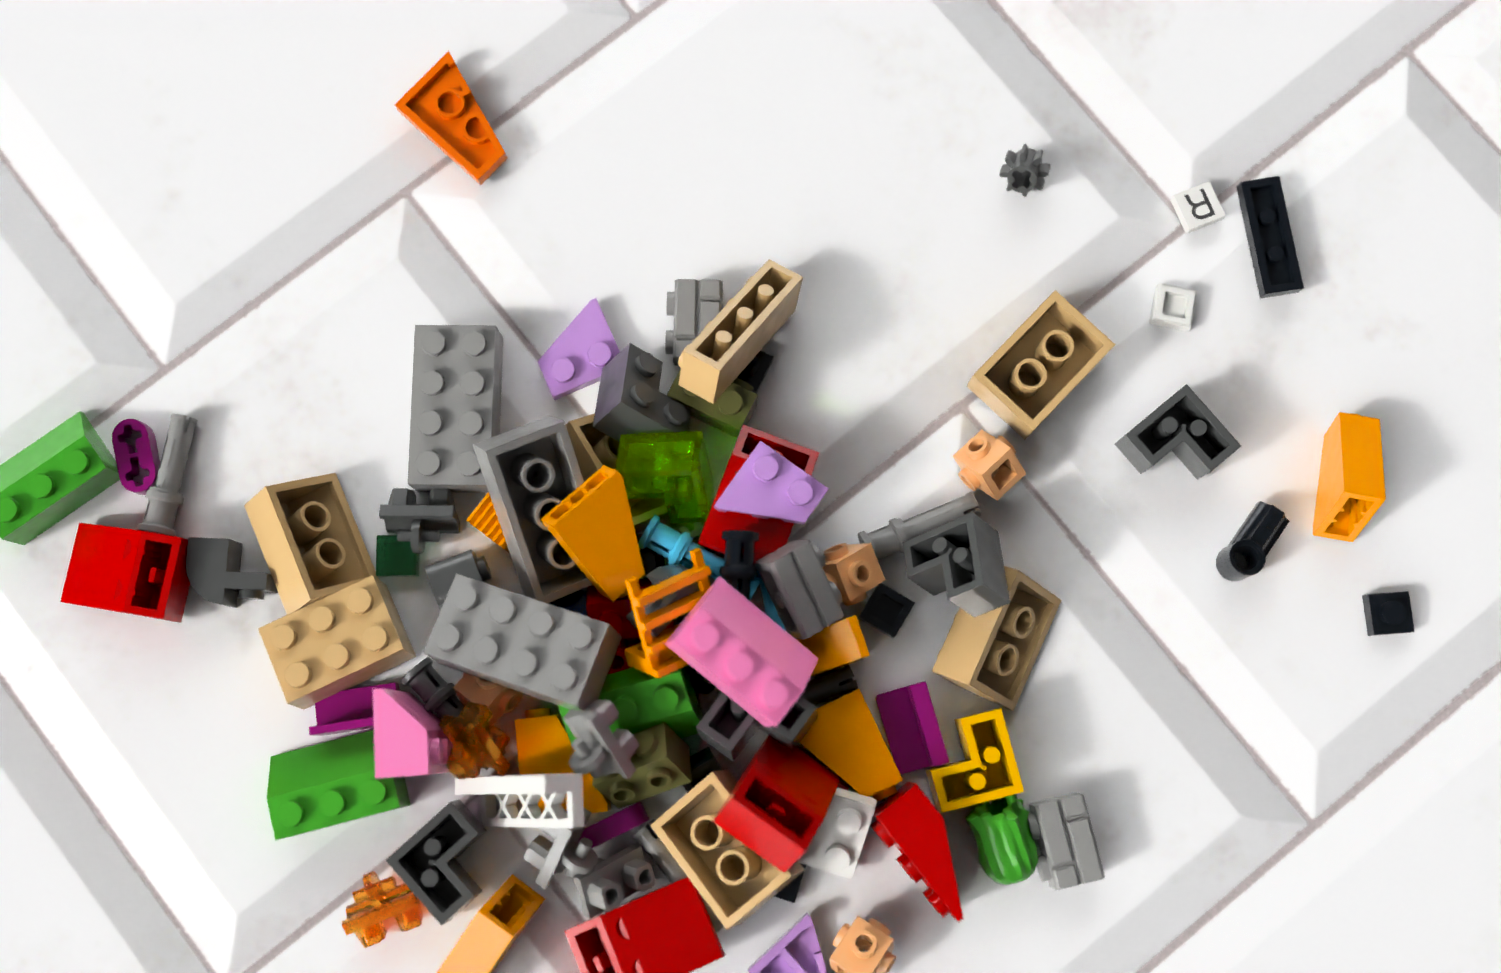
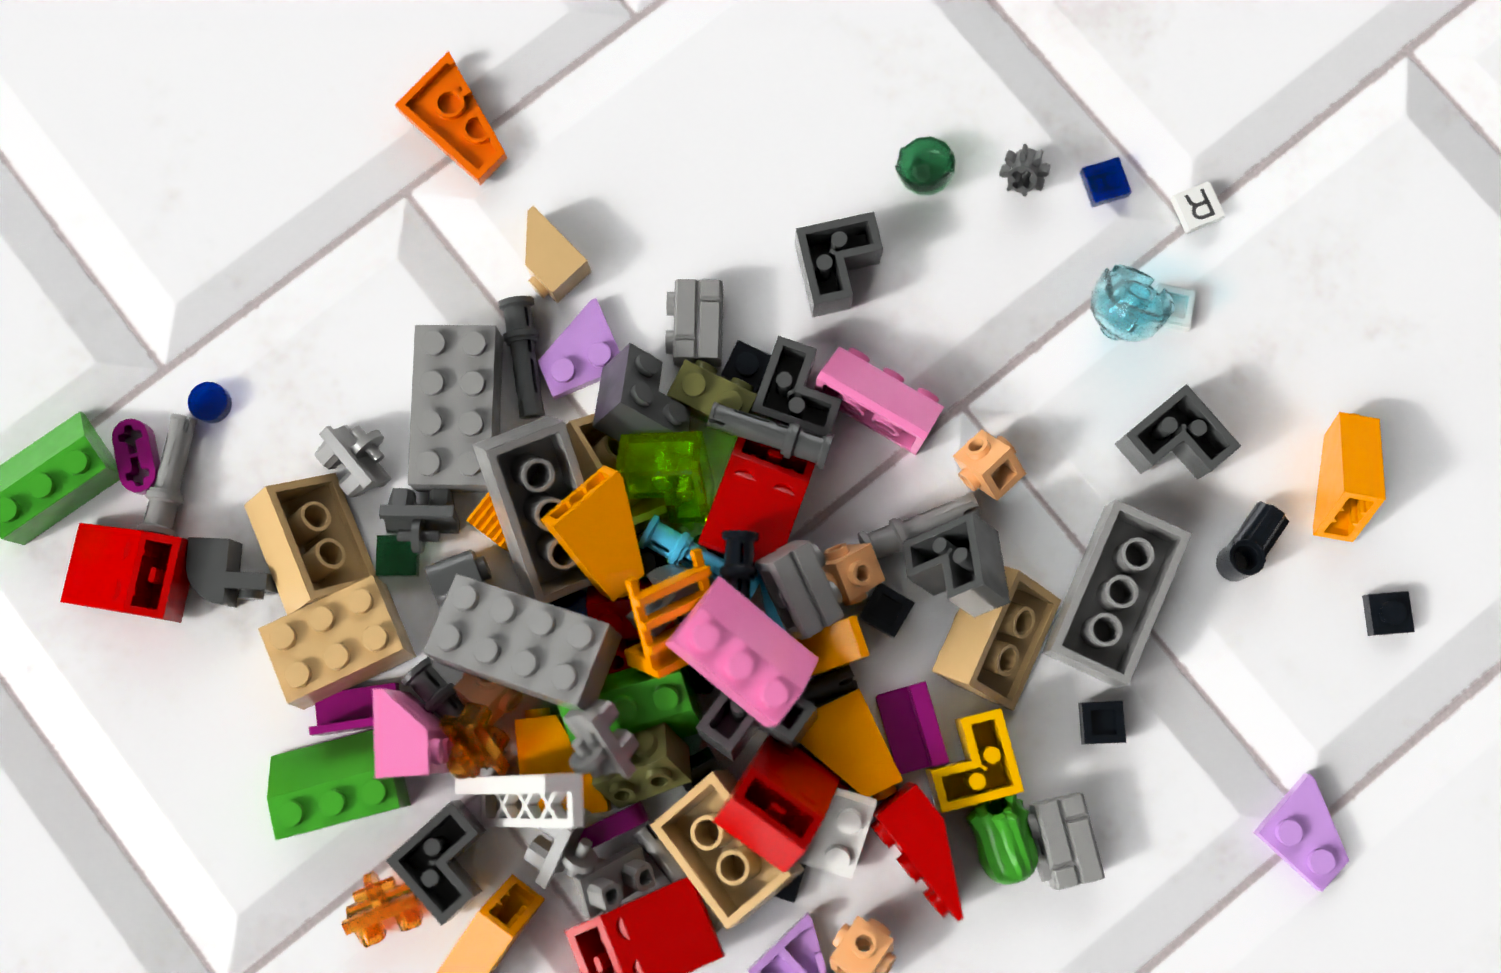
(209, 402): none -> clear blue tile
(359, 455): none -> light grey hips
(522, 338): none -> dark grey pin
(551, 259): none -> tan slope
(739, 331): tan brick -> none
(771, 488): lavender wing -> none
(784, 390): none -> dark grey brick
(789, 439): none -> dark grey pin
(829, 252): none -> dark grey brick
(879, 398): none -> bright pink slope
(925, 165): none -> clear green hair
(1040, 364): tan brick -> none
(1102, 722): none -> black plate
(1105, 182): none -> clear blue tile
(1117, 593): none -> light grey brick
(1128, 304): none -> clear light blue cylinder
(1269, 237): black plate -> none
(1305, 834): none -> lavender wing

